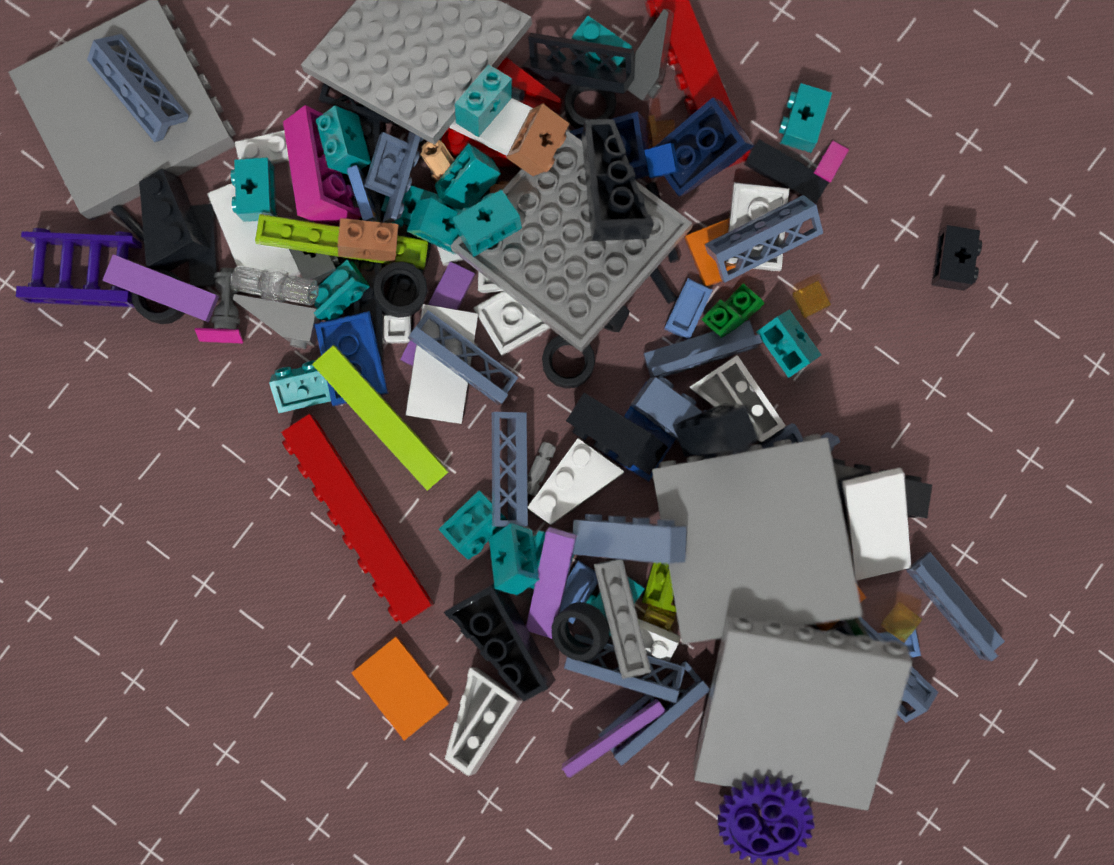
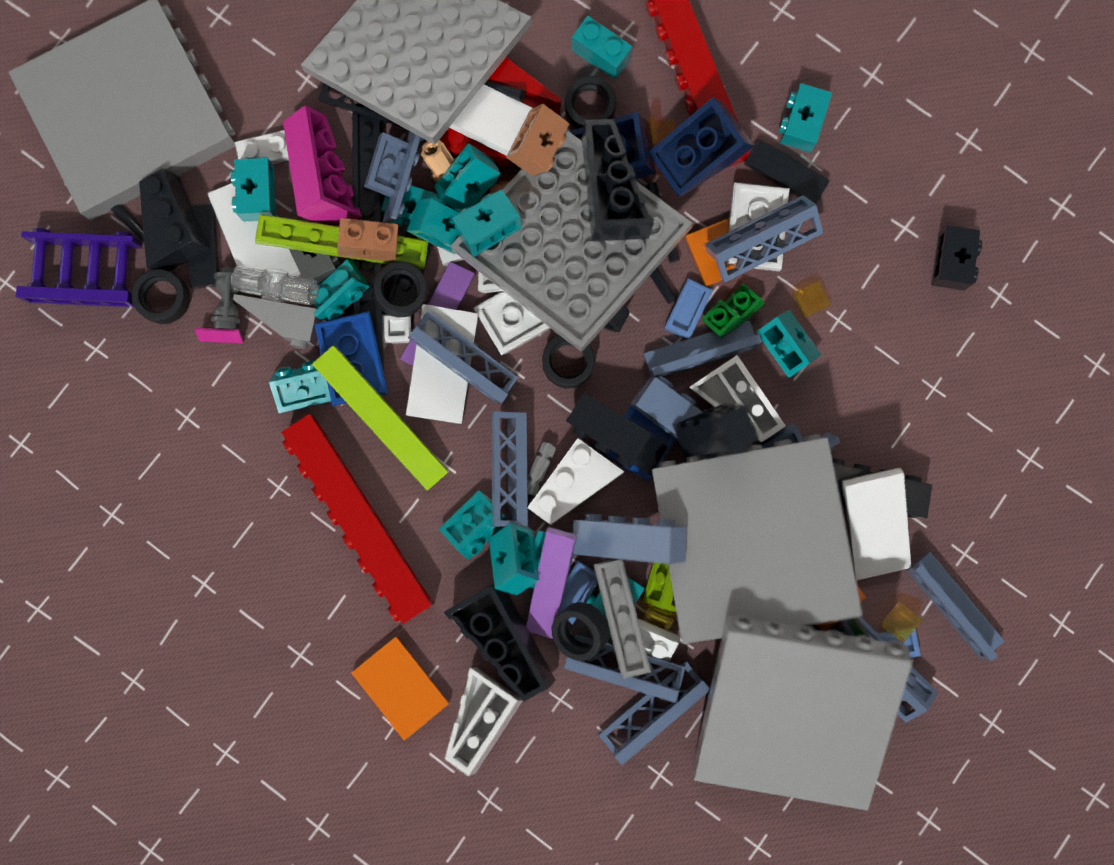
(129, 86): sand blue fence -> none
(160, 288): medium lavender tile -> none
(342, 139): teal brick -> none
(362, 194): medium blue tile -> none
(483, 100): teal brick -> none
(579, 70): black fence -> none
(612, 738): medium lavender tile -> none
(651, 58): dark grey slope -> none
(661, 160): blue tile -> none
(750, 834): dark purple gear -> none
(831, 161): dark pink window -> none

